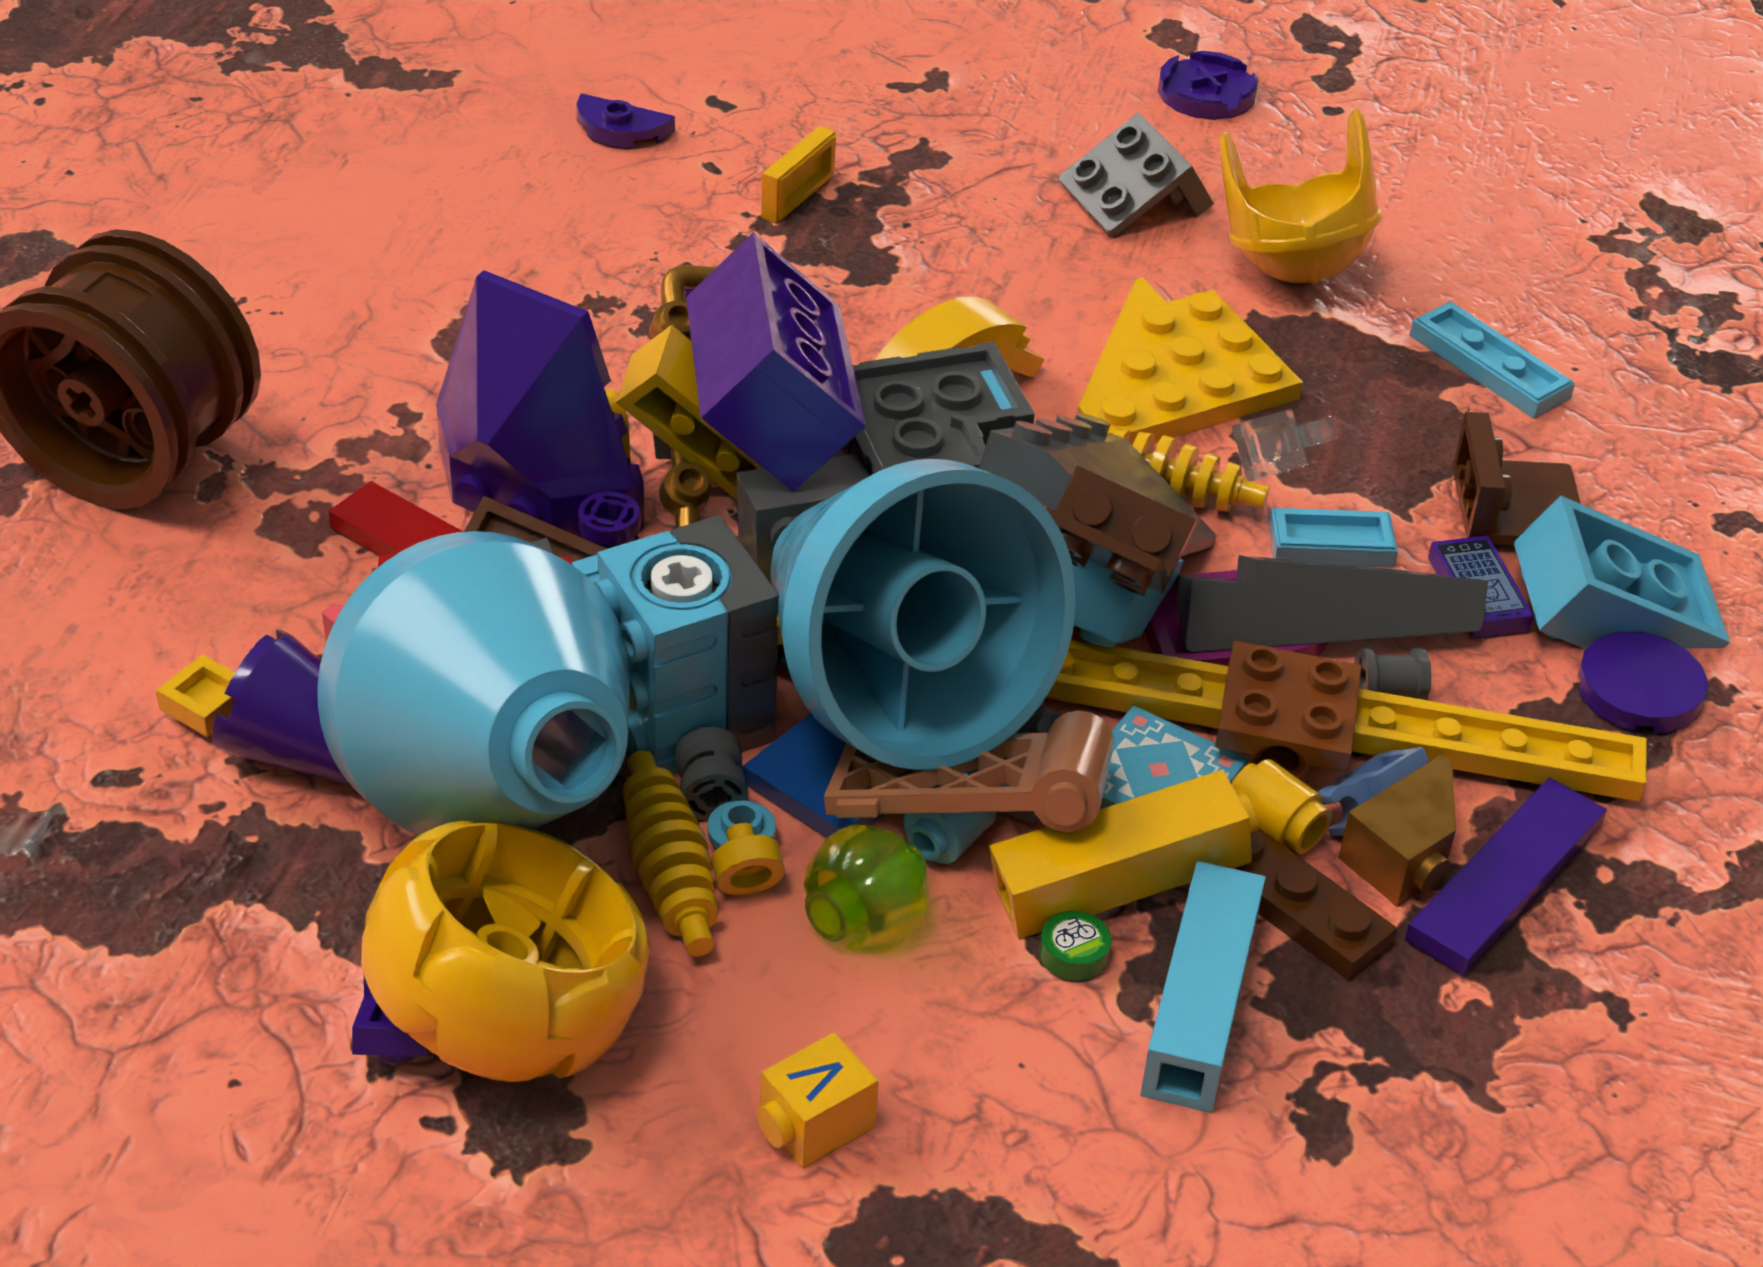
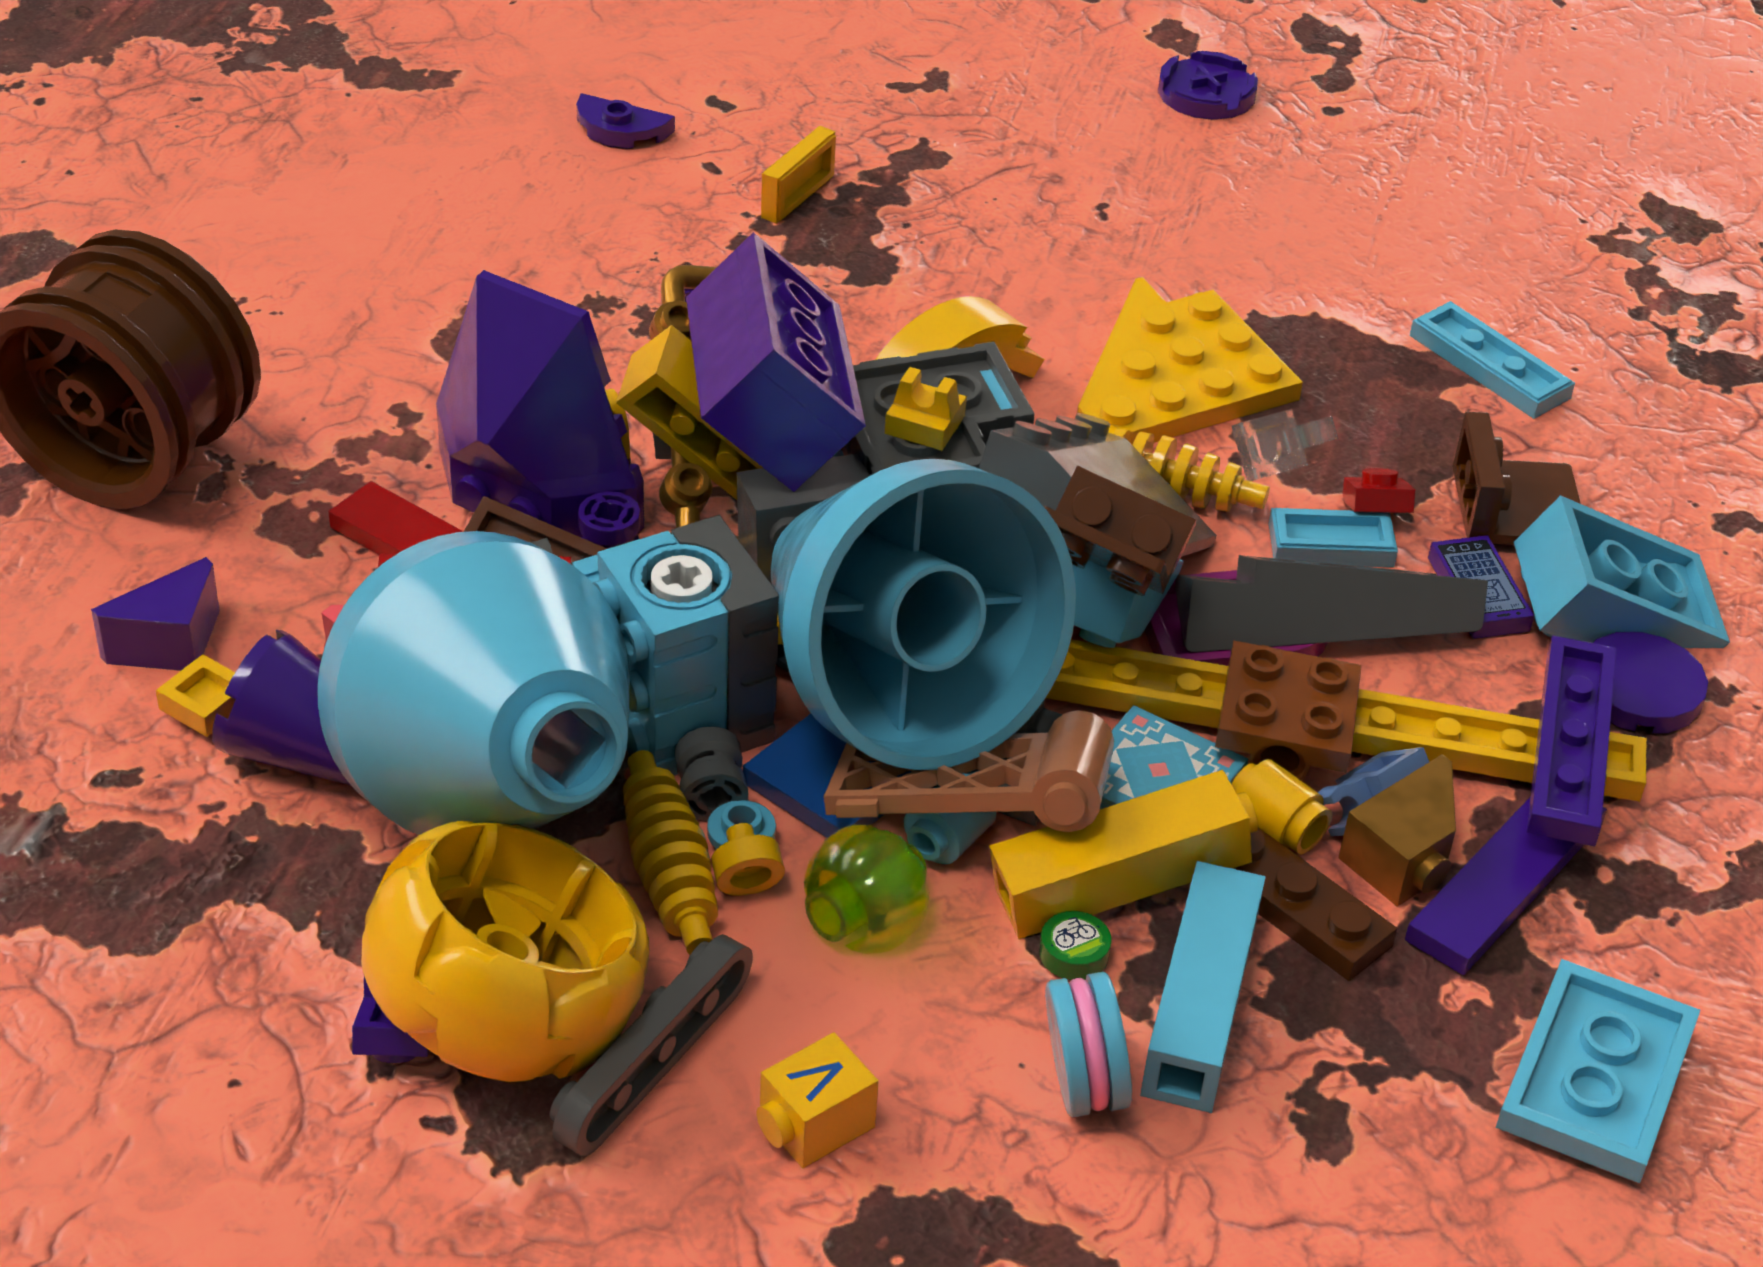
(161, 621): none -> dark purple slope
(641, 1056): none -> dark grey plate
(925, 412): none -> yellow tile
(1088, 1044): none -> medium azure head
(1131, 175): dark grey bracket -> none
(1307, 227): yellow piece -> none
(1379, 492): none -> red plate
(1395, 674): dark grey bush -> none
(1572, 741): none -> dark purple plate
(1599, 1070): none -> medium azure plate

